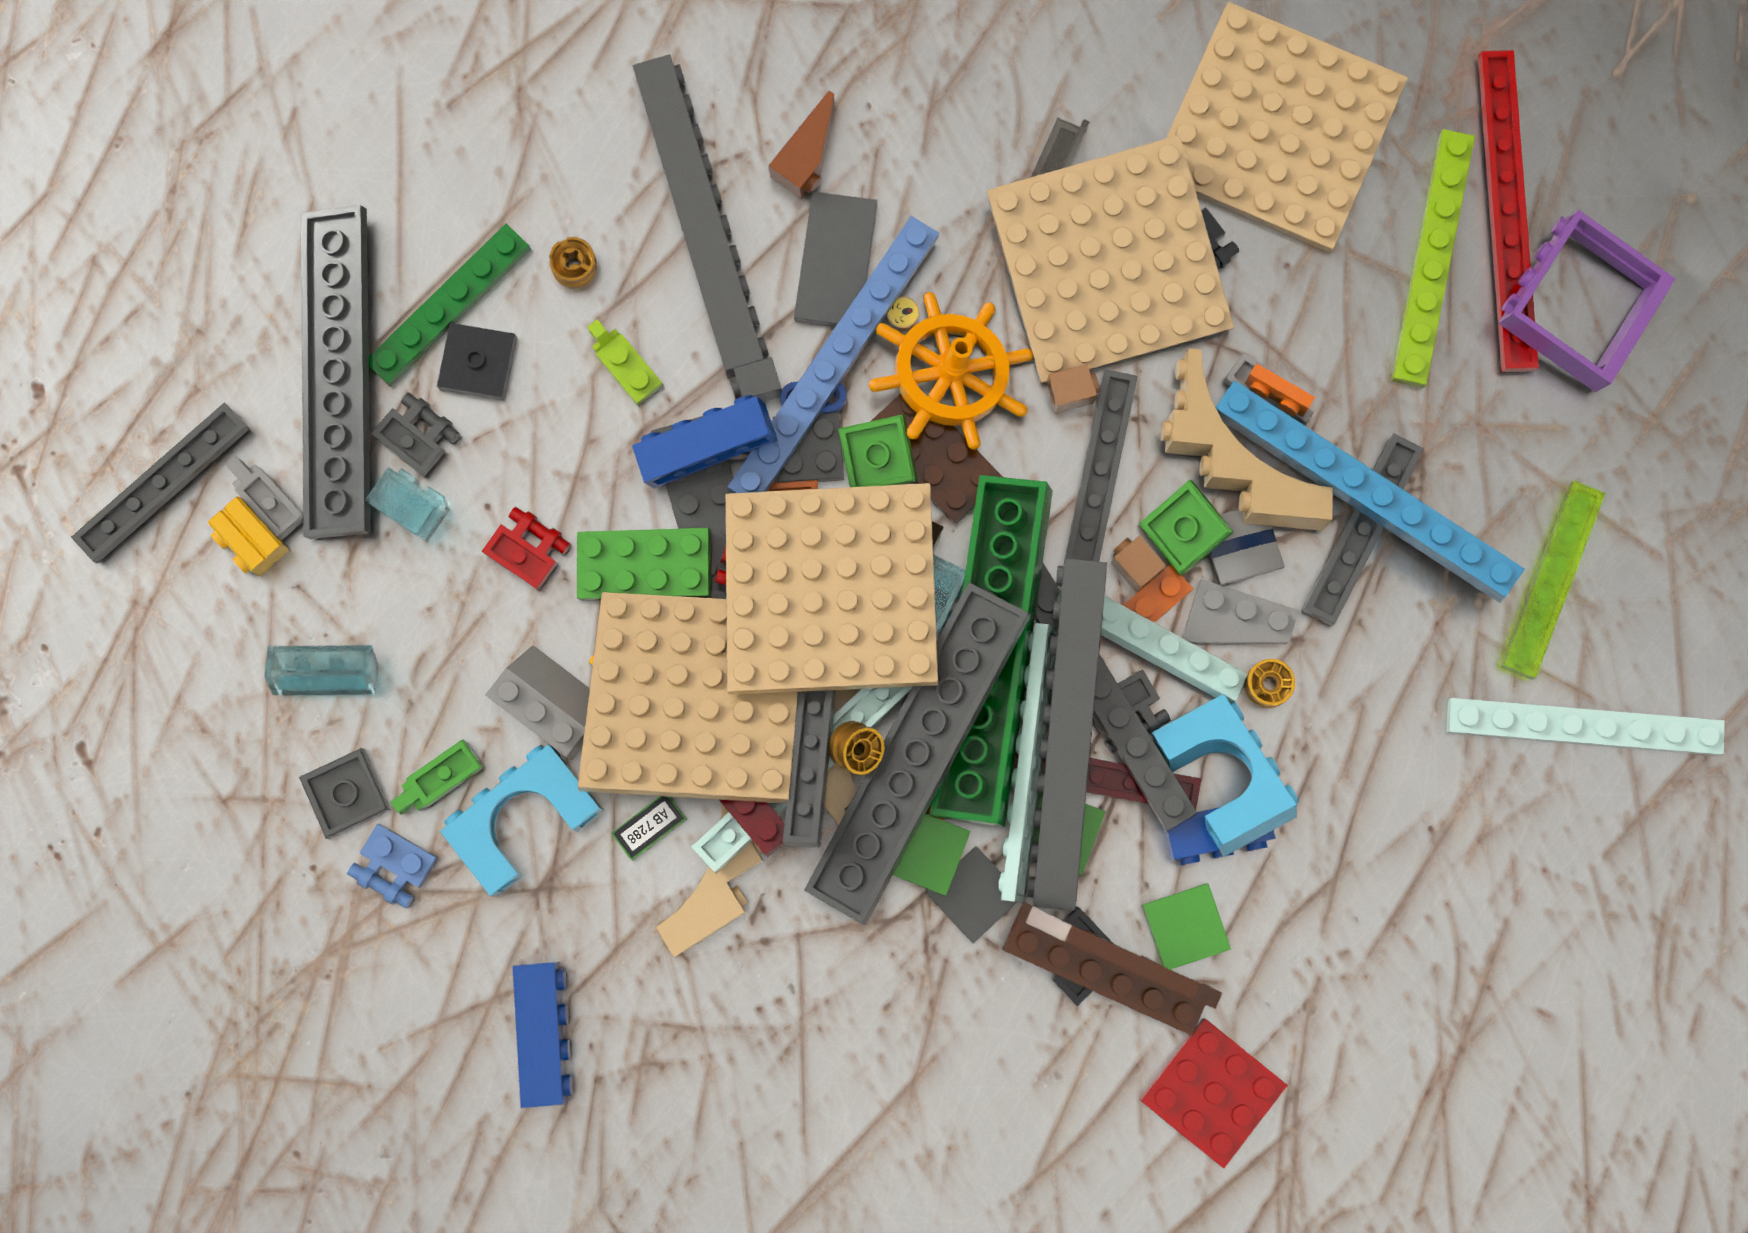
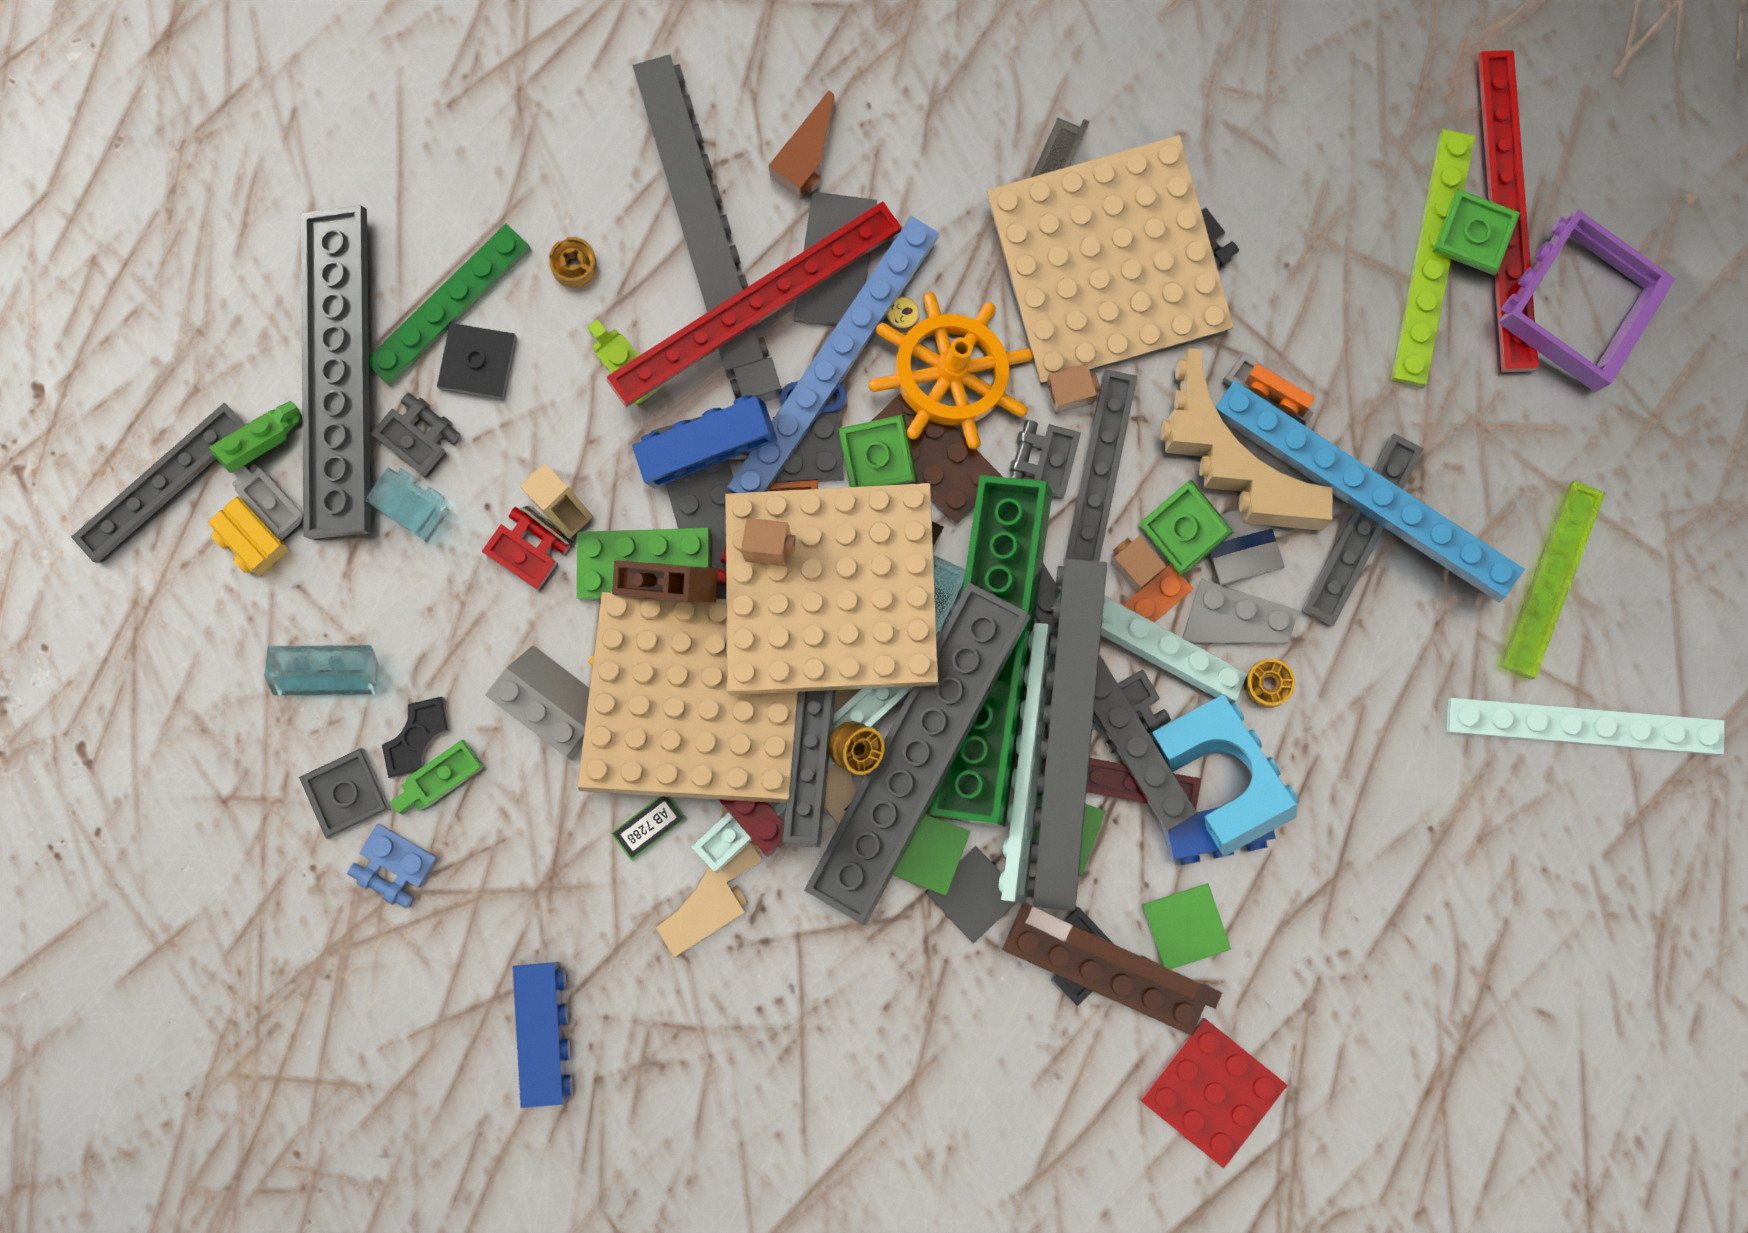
(256, 437): none -> bright green hinge
(424, 723): none -> black tile
(474, 832): medium azure arch -> none
(546, 523): none -> sticker
(556, 501): none -> tan piece
(665, 581): none -> reddish brown slope
(753, 304): none -> red plate
(767, 542): none -> medium nougat brick
(1055, 459): none -> dark grey plate
(1283, 125): tan plate -> none
(1476, 232): none -> bright green tile

